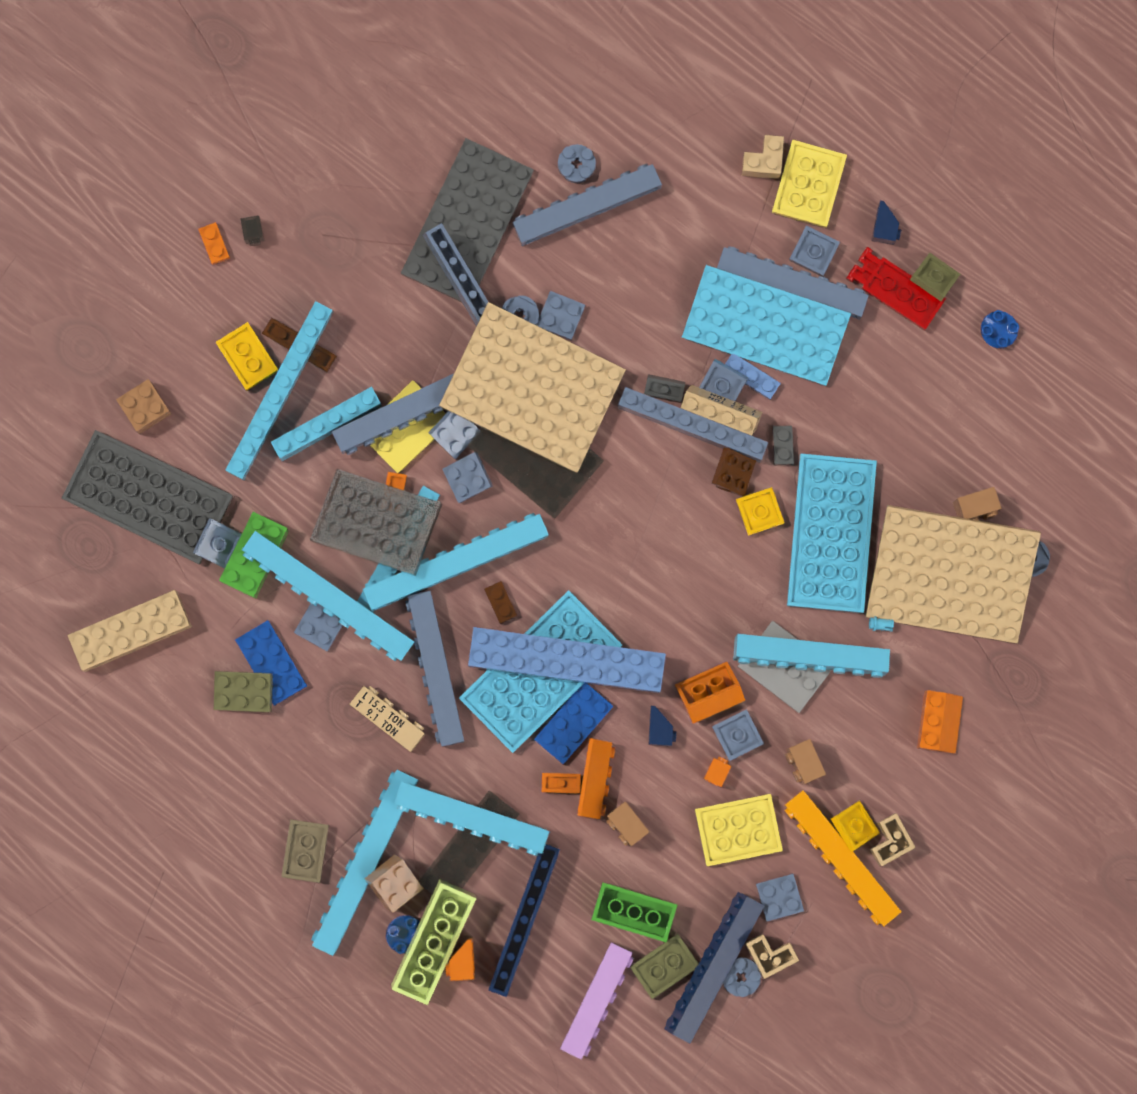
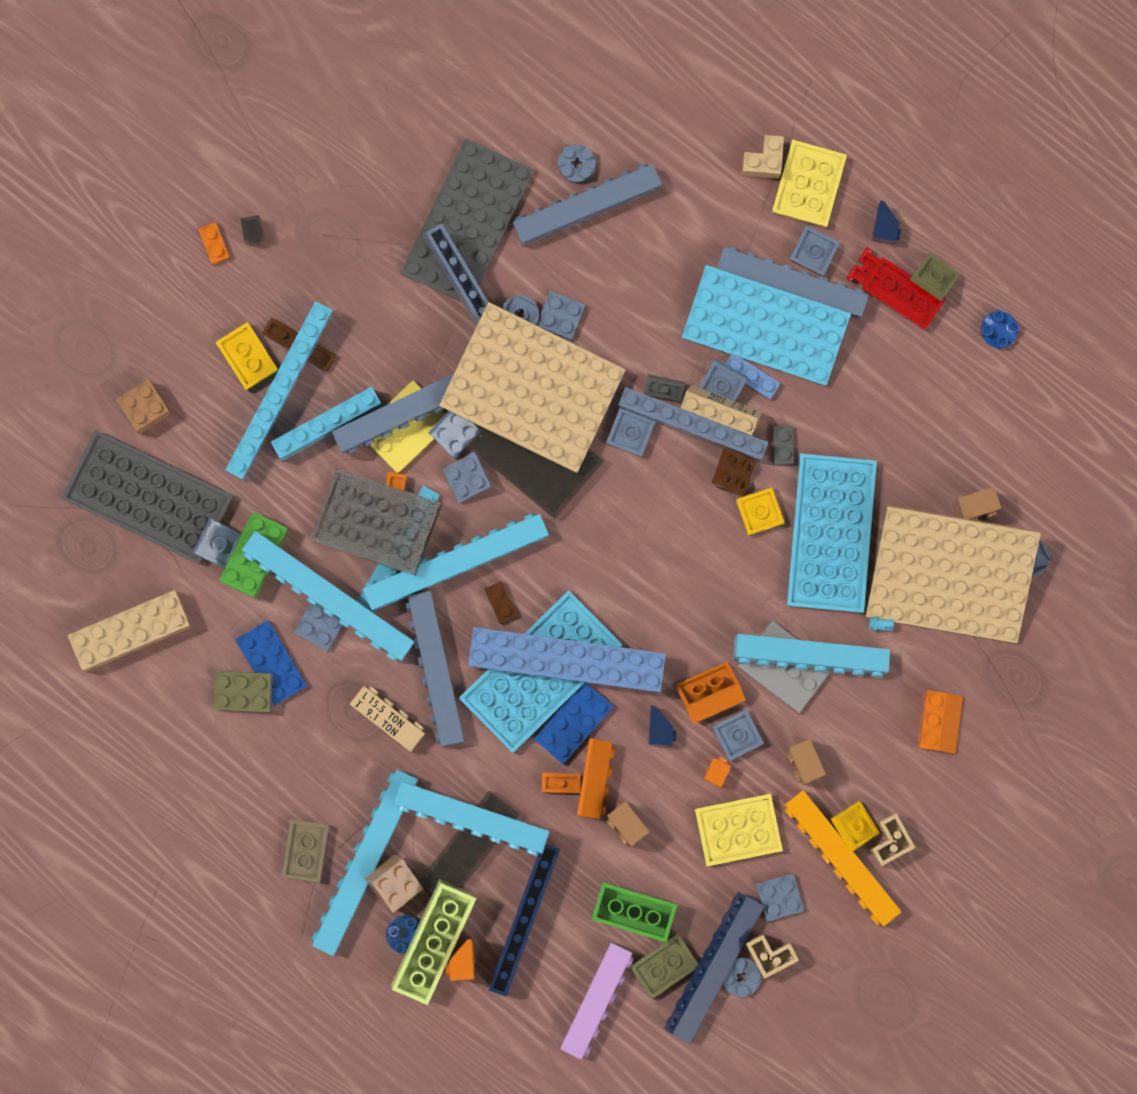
(630, 432): none -> sand blue plate

